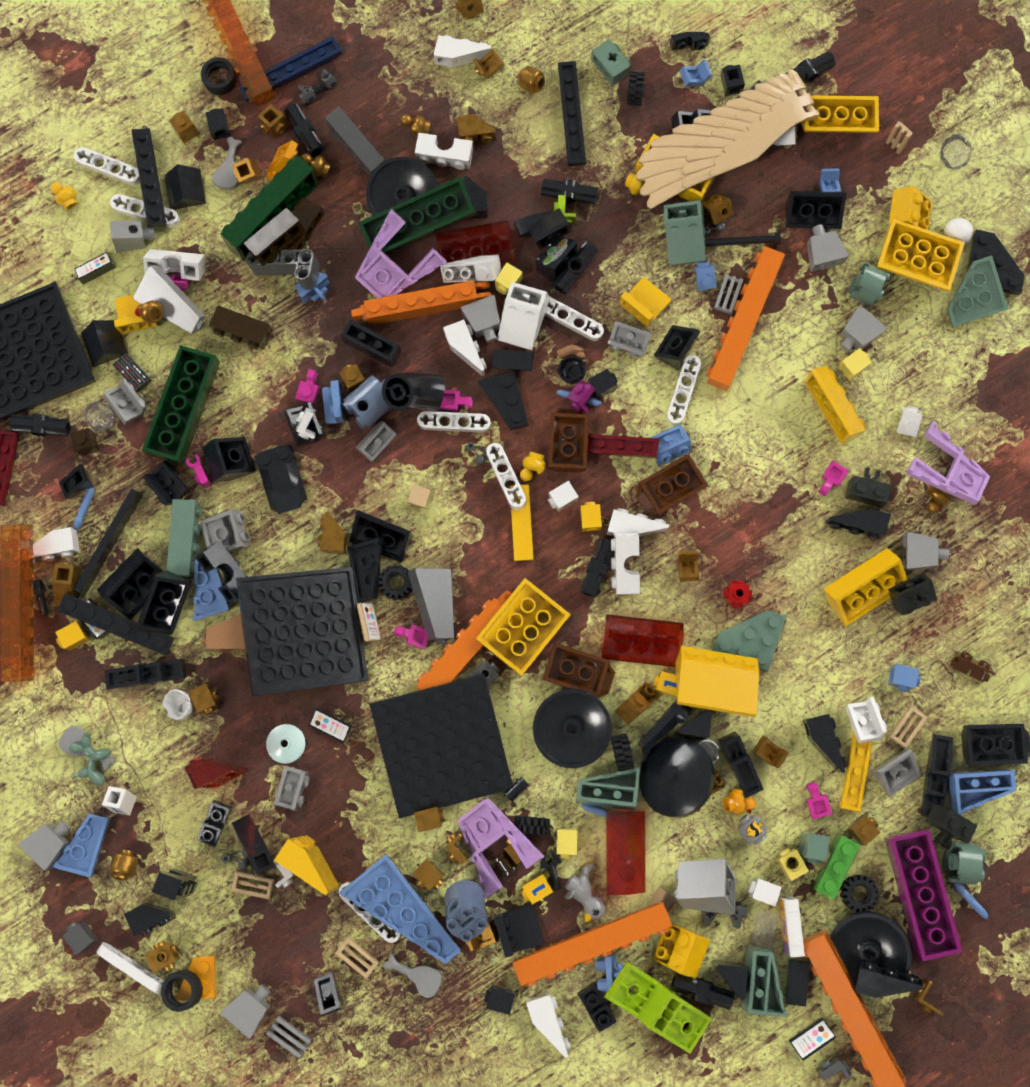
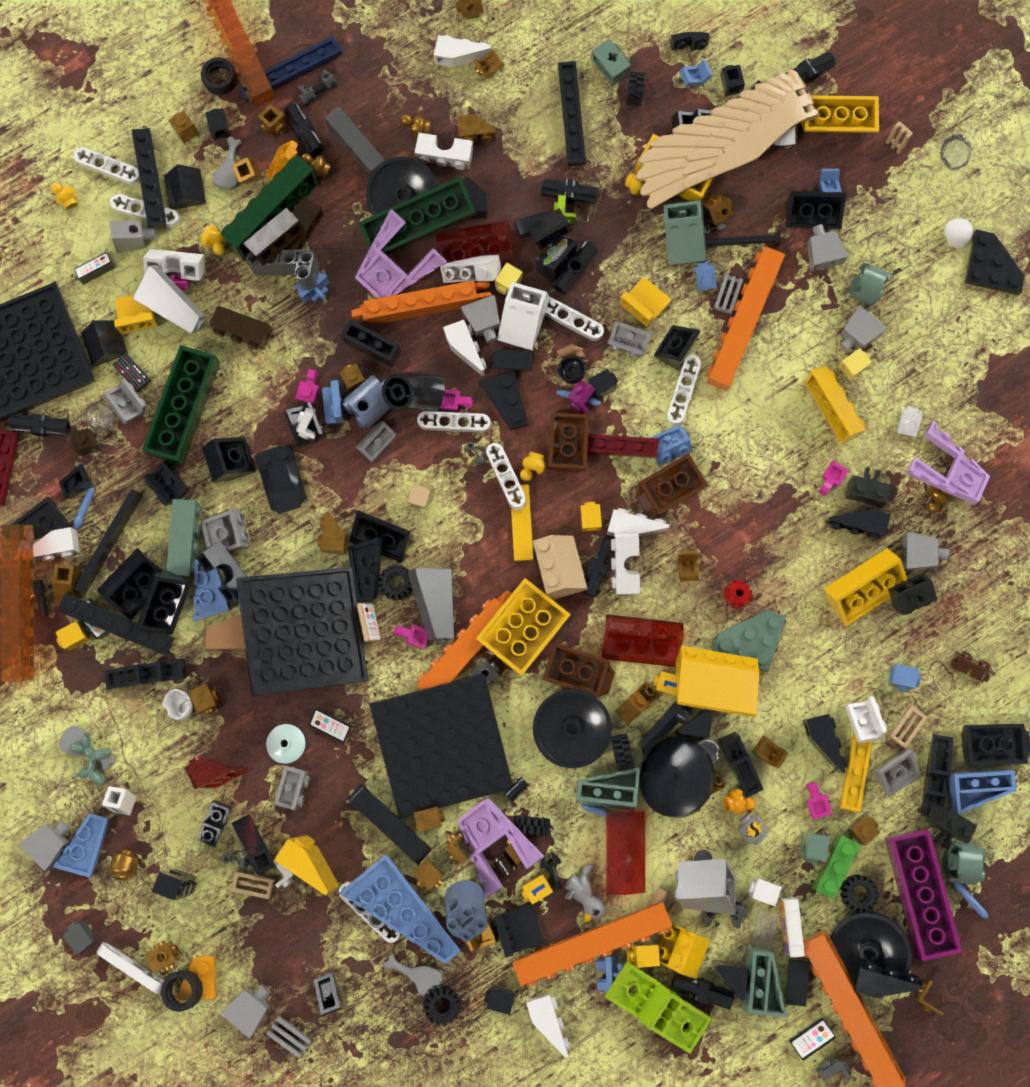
(44, 518): none -> black wing
(147, 916): black slope -> none
(150, 311): pearl gold animal -> none
(201, 475): dark pink plate -> none
(212, 239): none -> yellow animal
(370, 968): tan tile -> none
(389, 824): none -> black beam
(433, 996): none -> black tyre
(531, 79): pearl gold head -> none
(559, 565): none -> tan slope
(562, 496): white brick -> none
(566, 843): light yellow brick -> none
(596, 1007): black slope -> none
(643, 955): none -> yellow brick
(702, 854): none -> flat silver tile
(800, 867): light yellow brick -> none
(911, 207): yellow slope -> none
(920, 254): yellow slope -> none
(978, 294): sand green plate -> none

